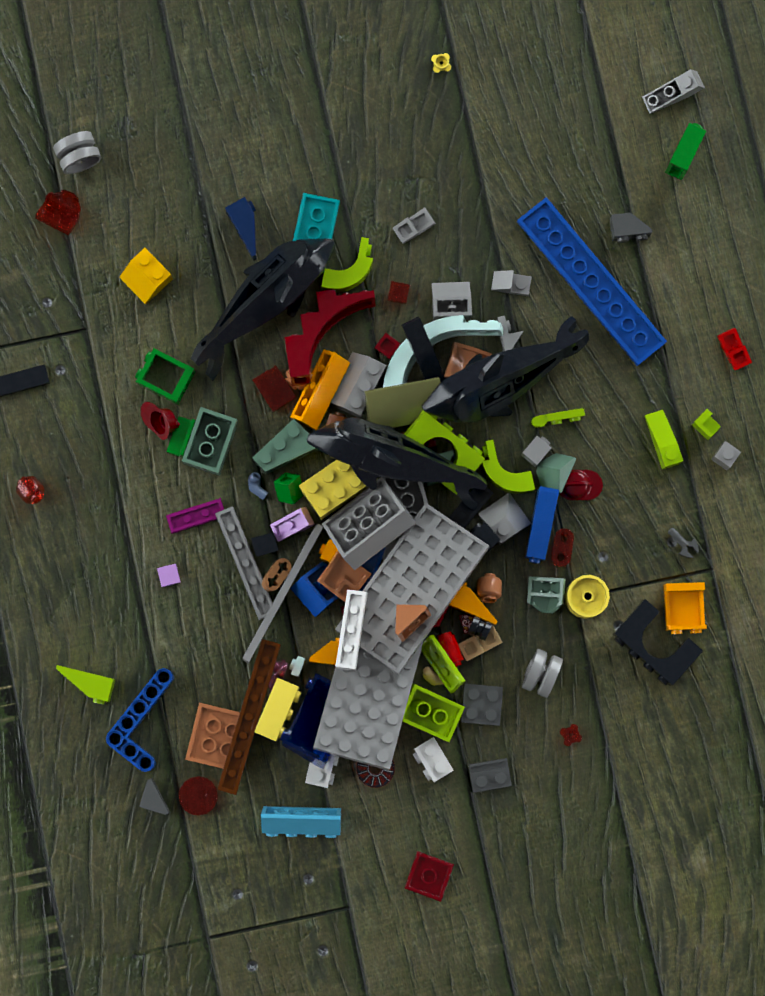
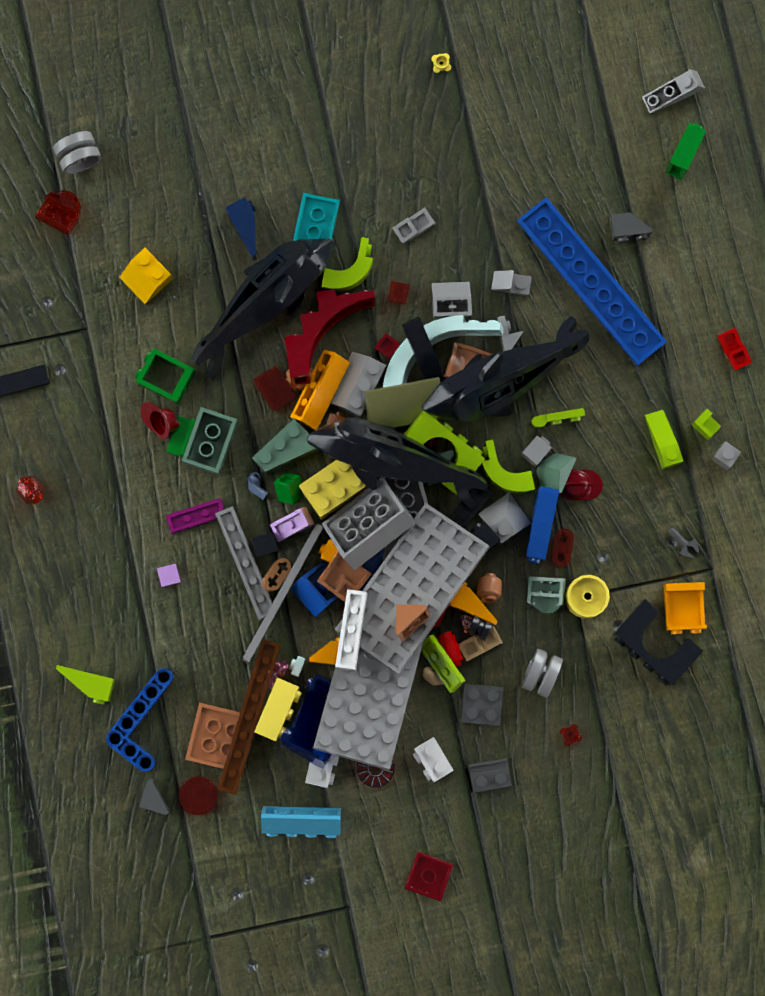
(432, 713): lime slope -> none

